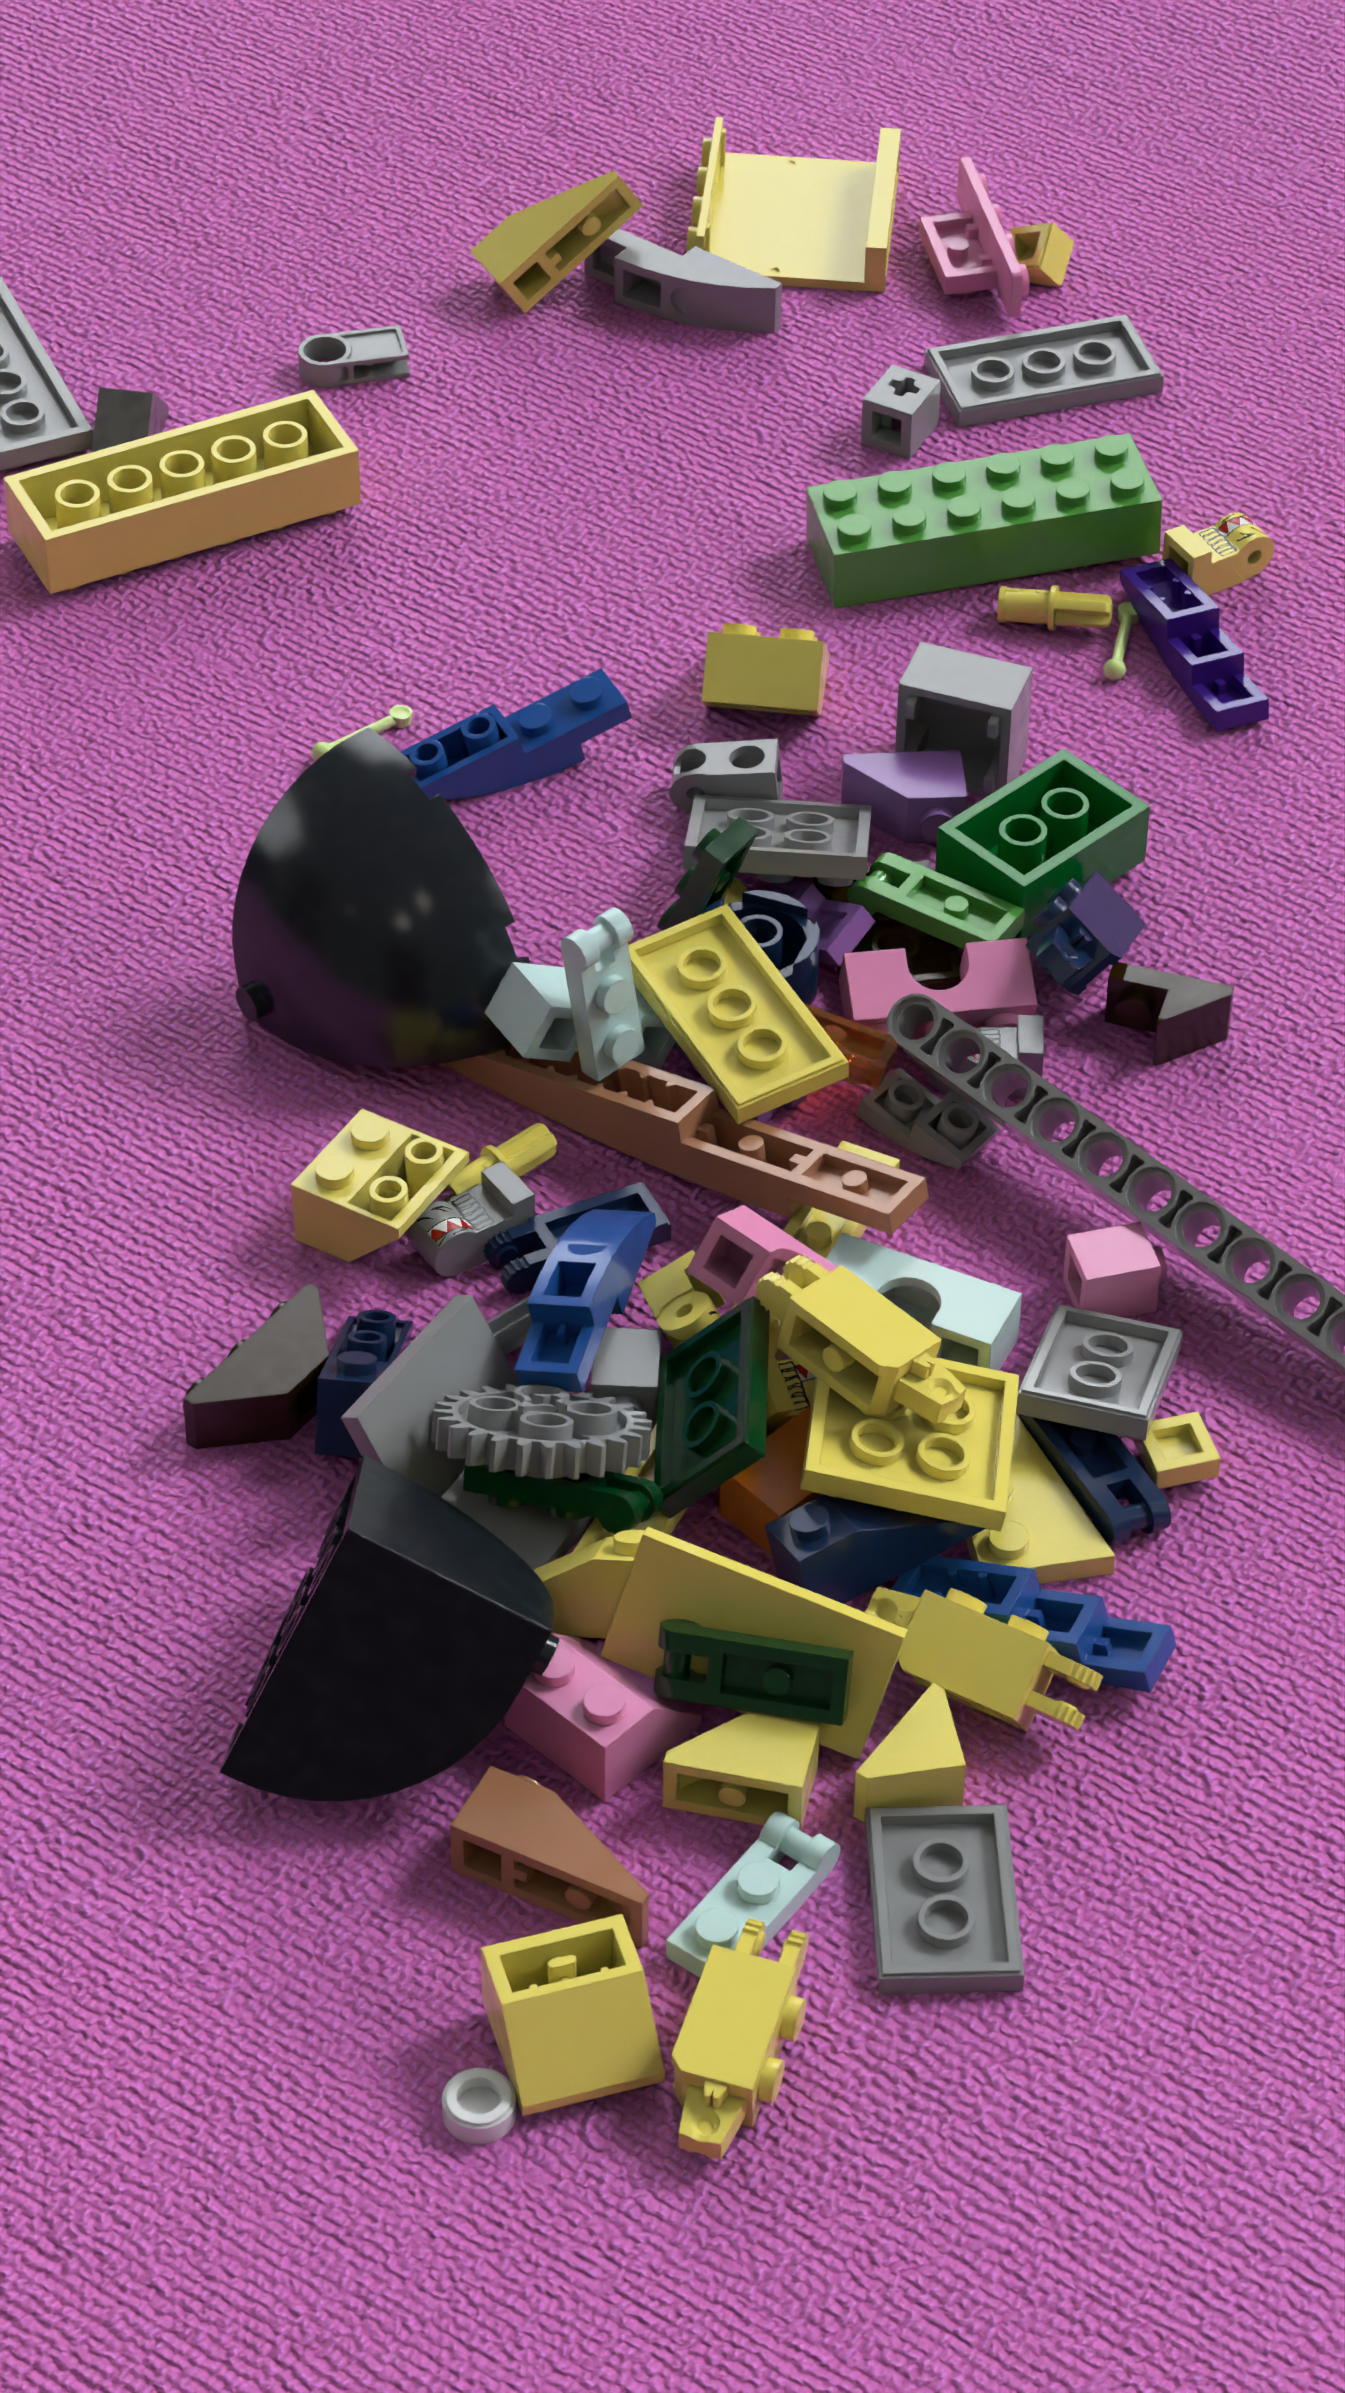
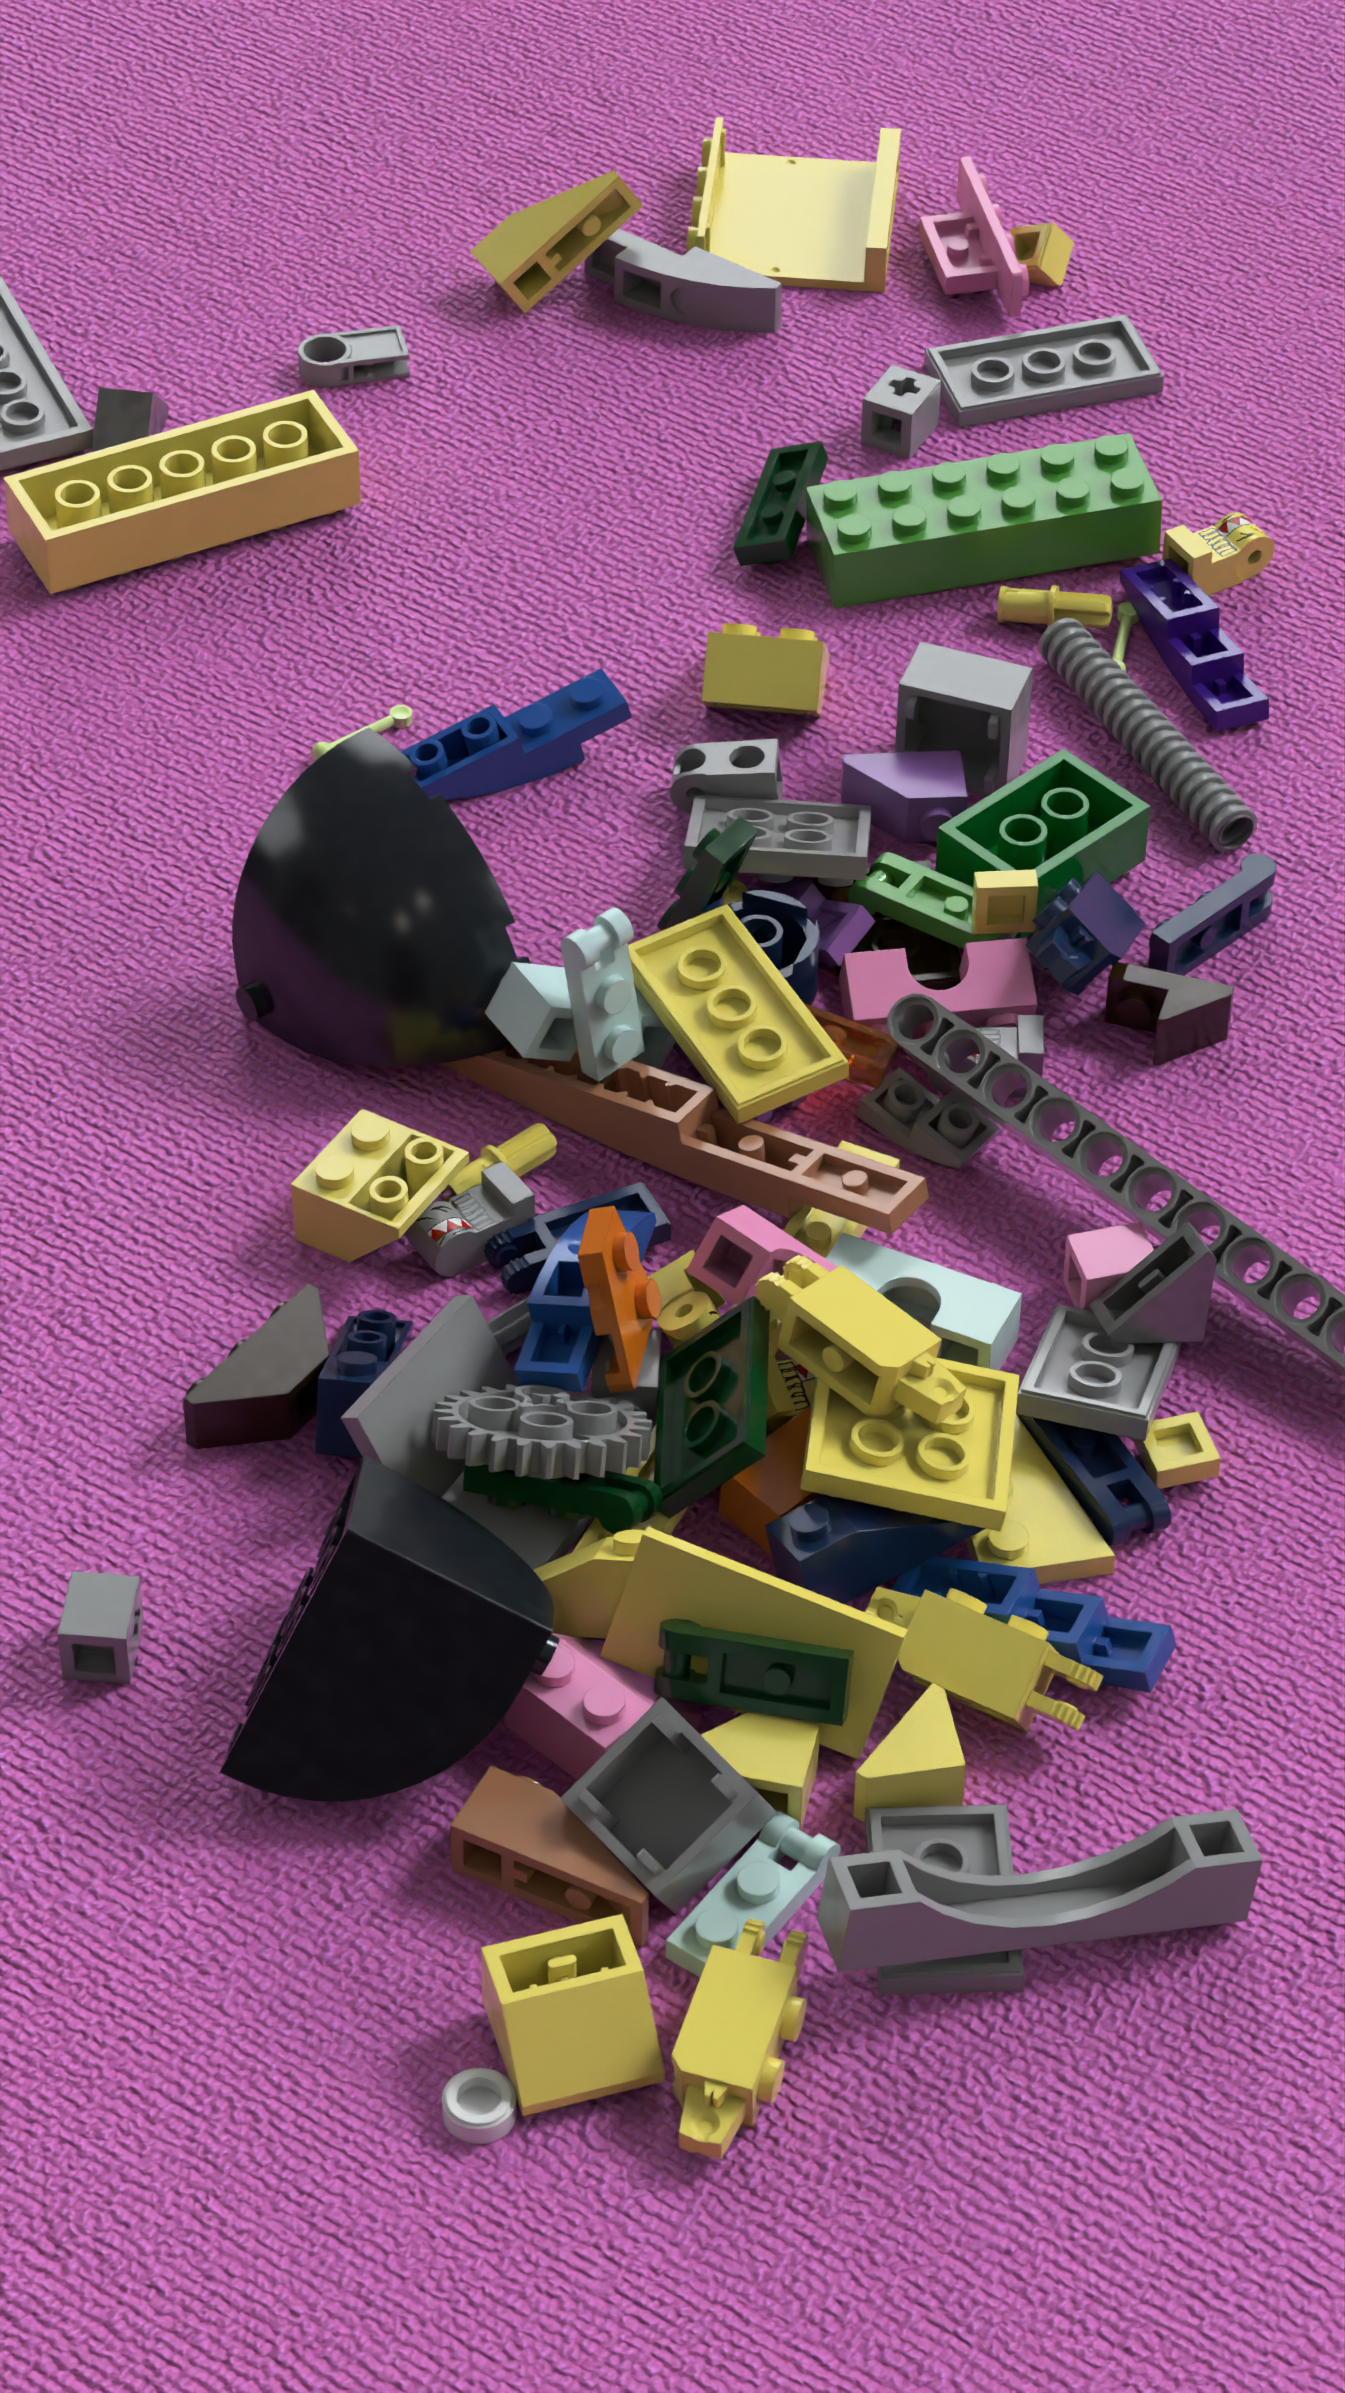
(100, 1627): none -> light grey brick
(618, 1293): none -> orange wing
(668, 1805): none -> light grey container
(779, 504): none -> dark green plate
(904, 1911): none -> light grey arch
(1004, 901): none -> light yellow plate
(1148, 735): none -> light grey piece
(1162, 1295): none -> flat silver slope
(1214, 919): none -> dark blue plate

